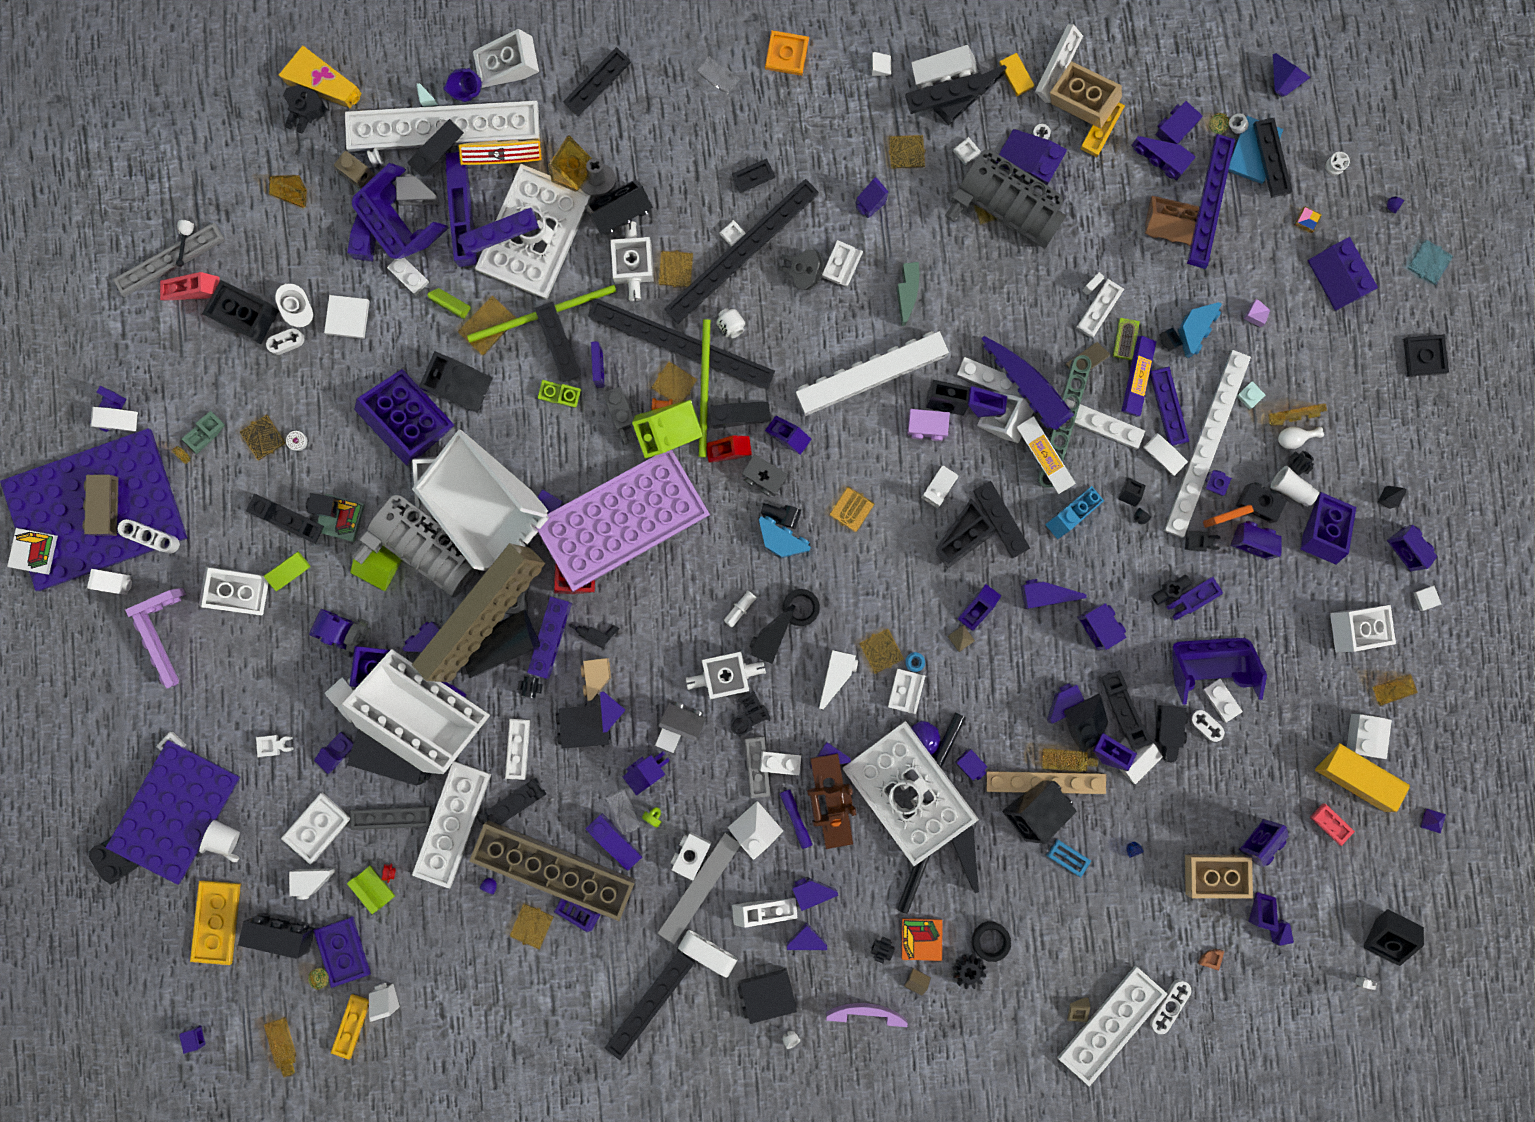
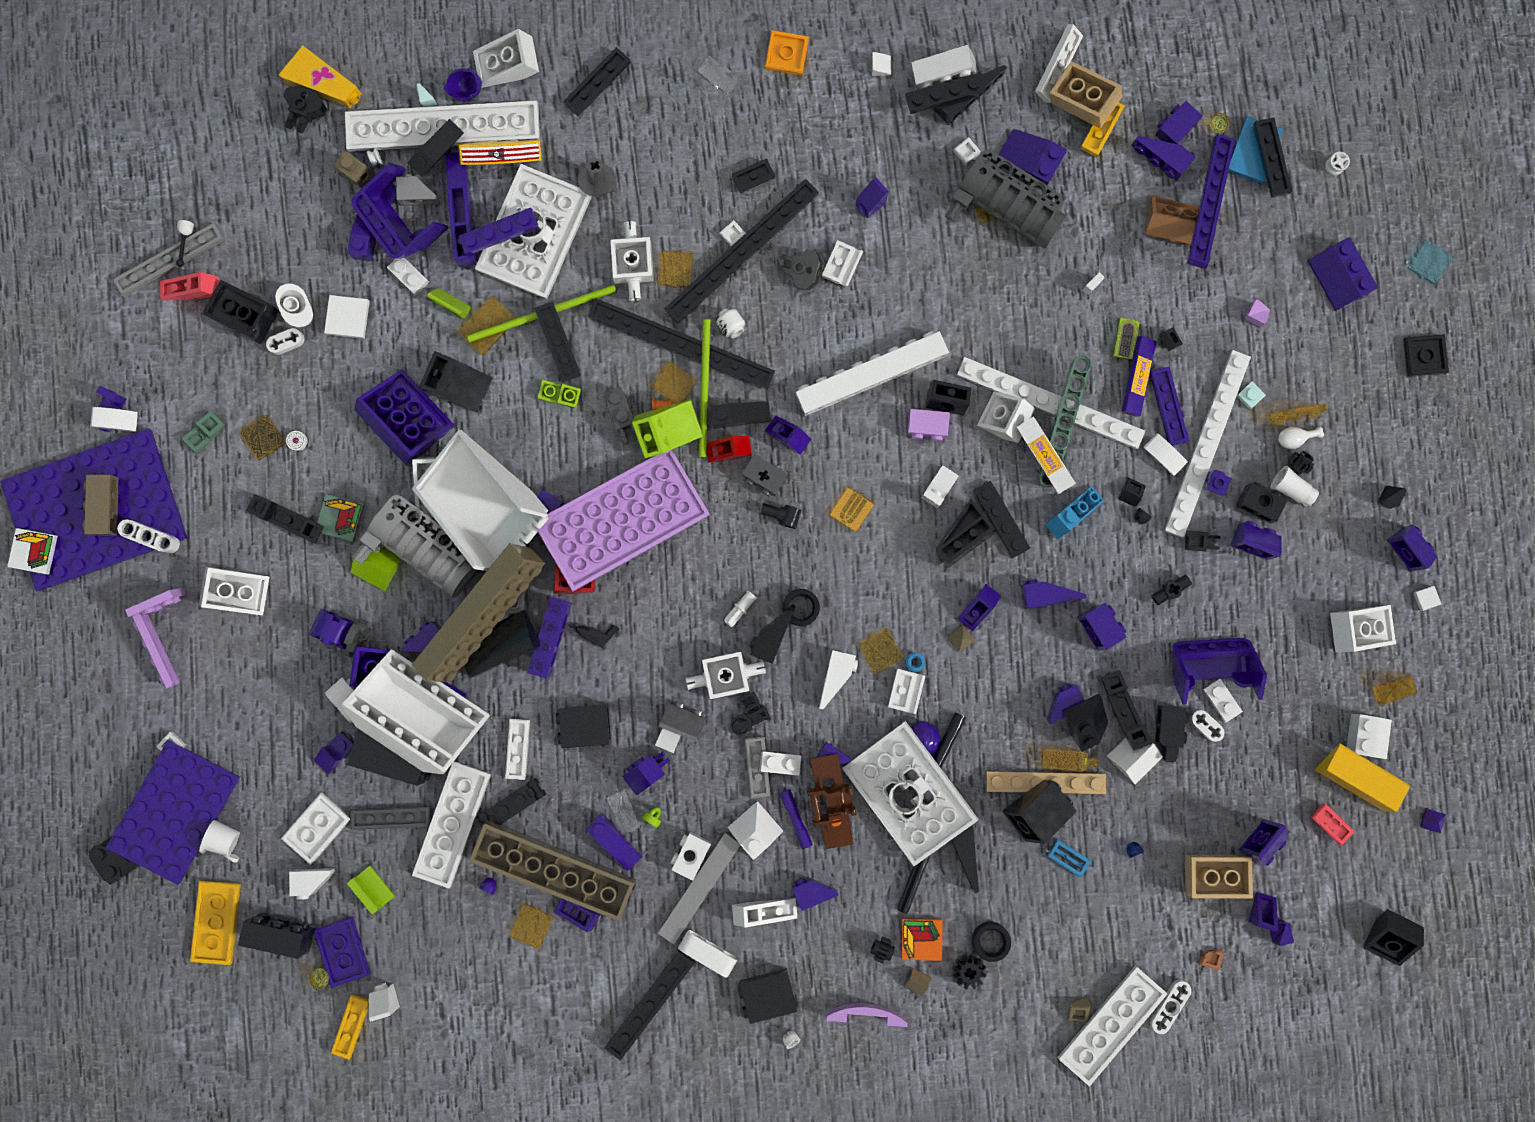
(109, 581): white slope -> none
(181, 454): clear yellow tile -> none
(192, 1039): dark purple slope -> none
(271, 745): white plate -> none
(281, 1045): clear yellow hinge -> none
(287, 571): lime slope -> none
(288, 188): clear yellow slope -> none
(322, 505): black brick -> none
(388, 872): red plate -> none
(529, 686): black gear -> none
(569, 165): clear yellow slope -> none
(596, 675): tan slope -> none
(597, 364): dark purple tile -> none
(610, 711): dark purple slope -> none
(619, 207): black brick -> none
(781, 540): dark azure slope -> none
(806, 939): dark purple slope -> none
(907, 151): clear yellow piece -> none
(908, 290): sand green slope -> none
(971, 765): dark purple brick -> none
(986, 403): dark purple slope -> none
(1017, 74): yellow tile -> none
(1031, 385): dark purple slope -> none
(1045, 128): white bush -> none
(1095, 353): dark tan slope -> none
(1100, 308): white tile -> none
(1113, 753): dark purple slope -> none
(1196, 326): dark azure slope -> none
(1196, 597): dark purple hinge -> none
(1228, 516): orange tile -> none
(1233, 123): white bush -> none
(1286, 76): dark purple slope -> none
(1308, 219): tile -> none
(1329, 529): dark purple slope -> none
(1366, 983): white tile -> none
(1394, 203): dark purple hinge -> none

